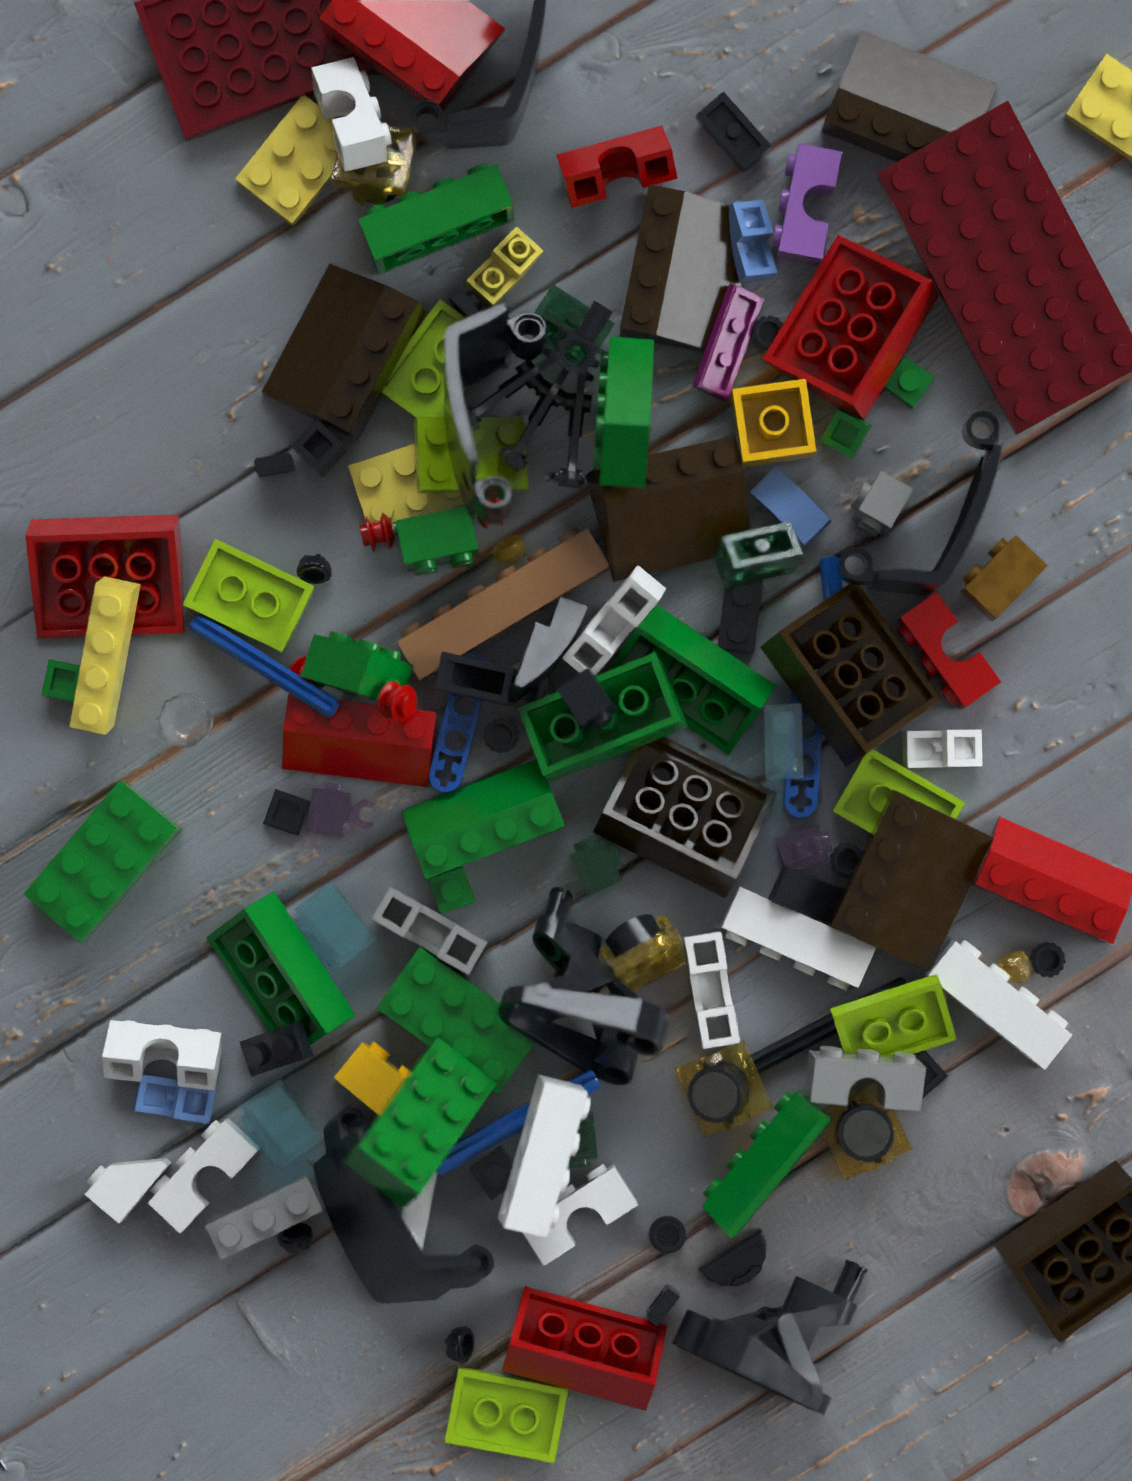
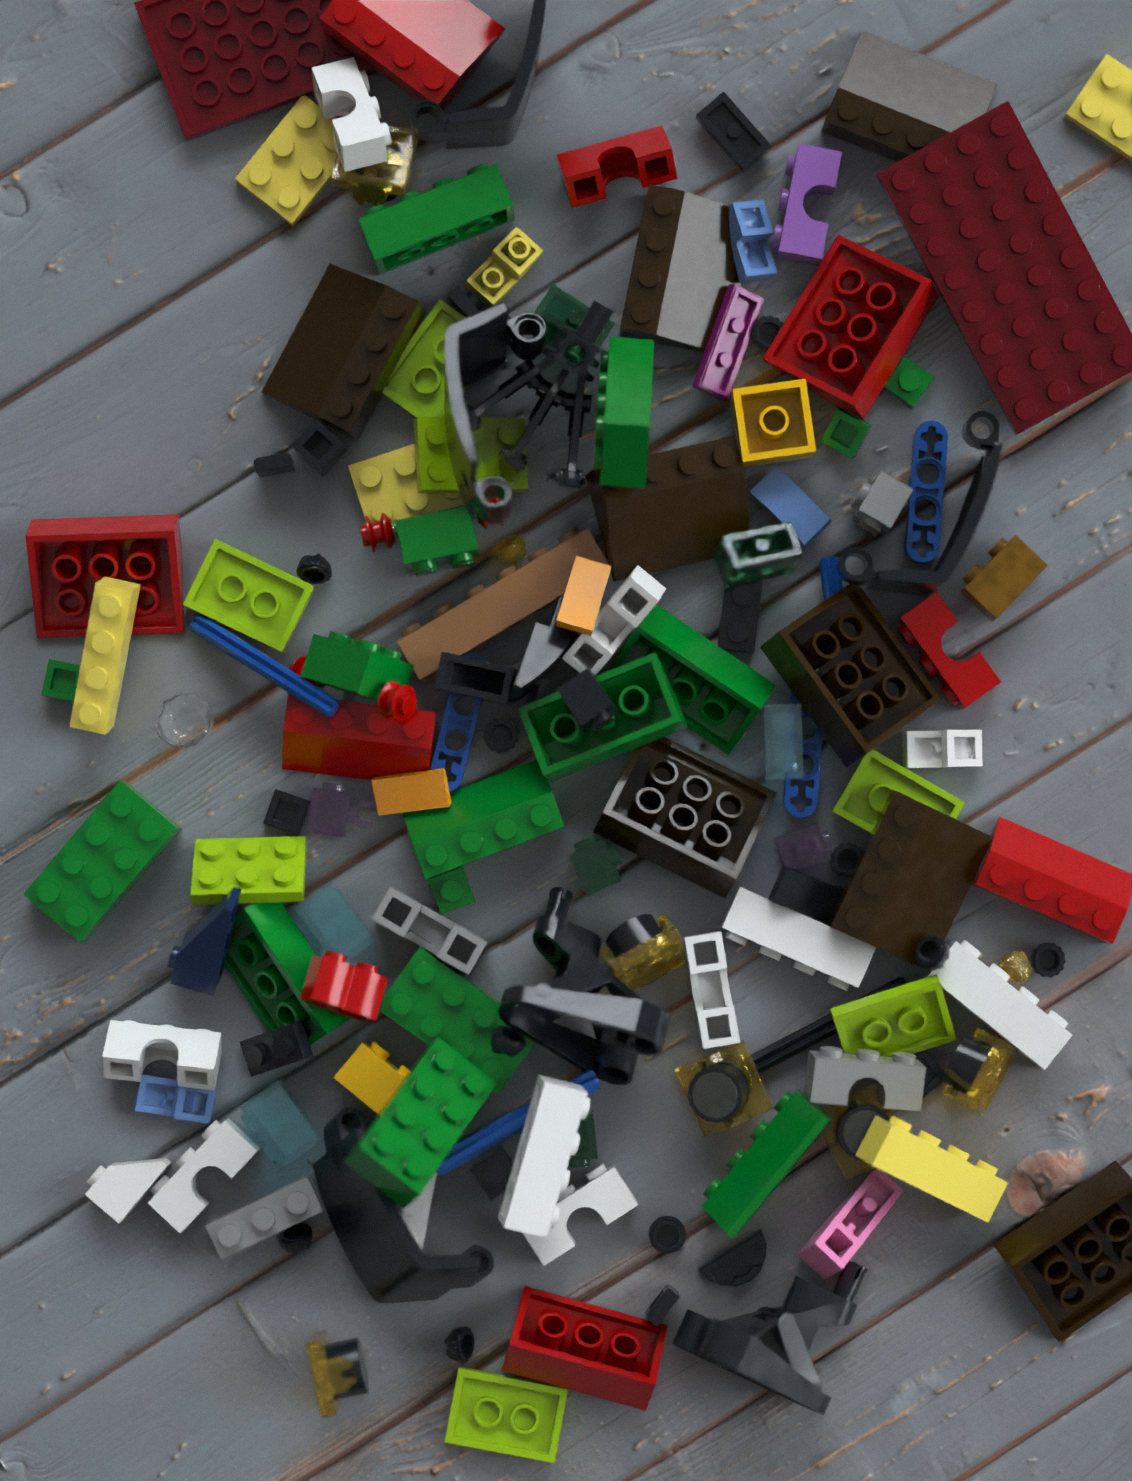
(203, 953): none -> dark blue slope
(260, 866): none -> lime plate
(336, 1371): none -> clear yellow piece
(343, 987): none -> red brick
(411, 791): none -> light orange tile
(507, 1041): none -> black piece
(583, 595): none -> light orange tile
(850, 1224): none -> bright pink slope
(922, 492): none -> blue beam
(931, 1168): none -> light yellow brick
(932, 953): none -> black piece
(977, 1070): none -> piece

